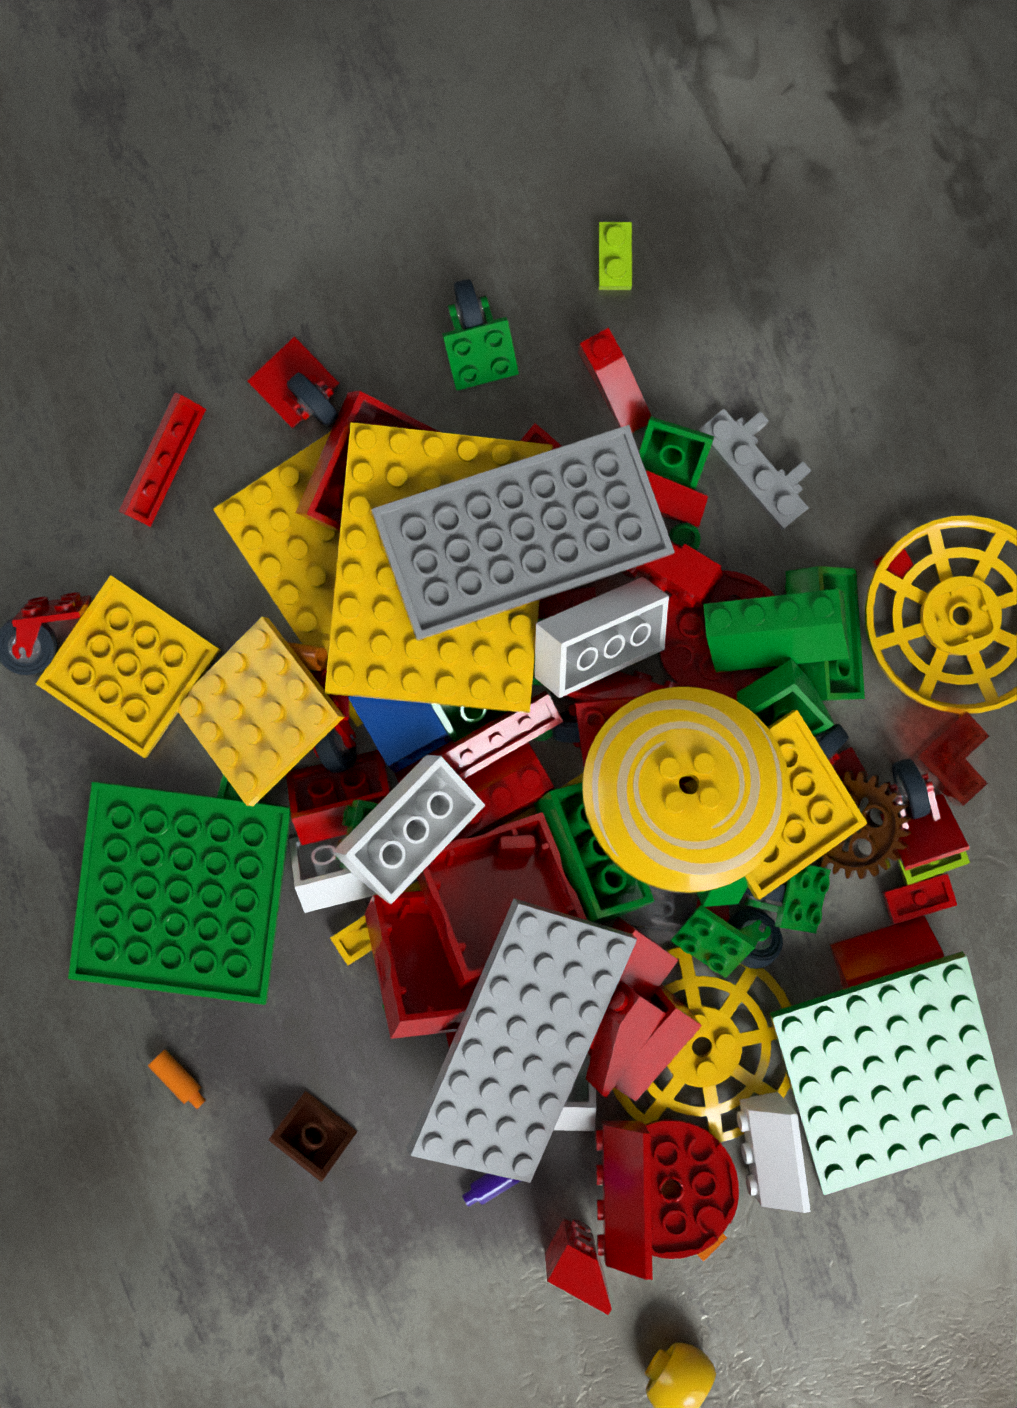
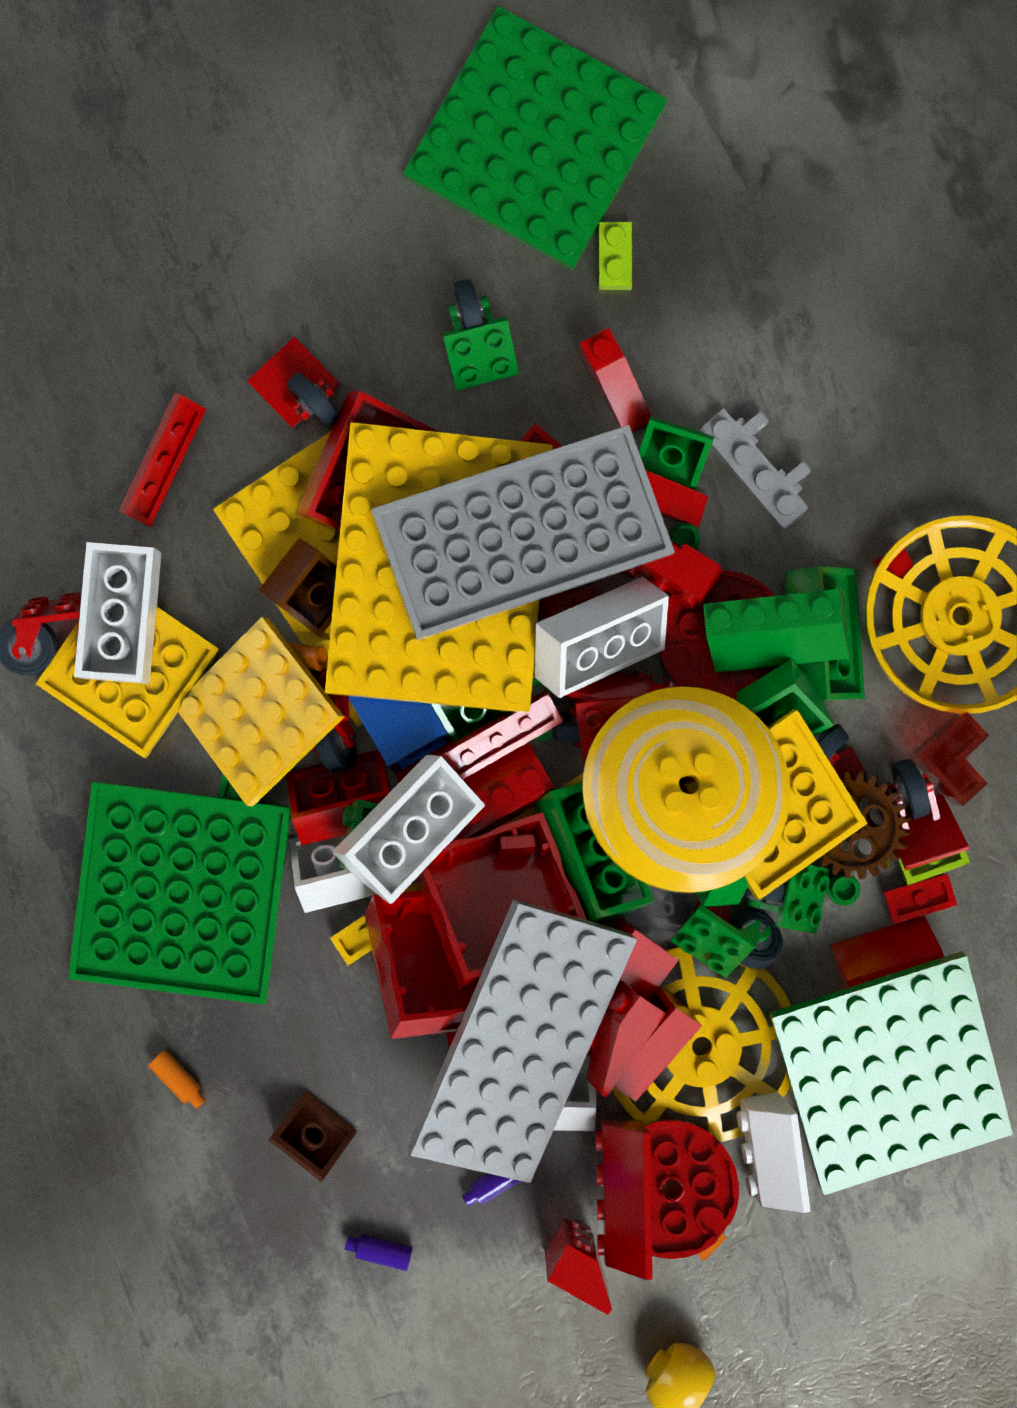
(118, 613): none -> white brick
(304, 586): none -> reddish brown slope
(380, 1251): none -> dark purple cylinder
(535, 138): none -> green plate
(843, 890): none -> green plate

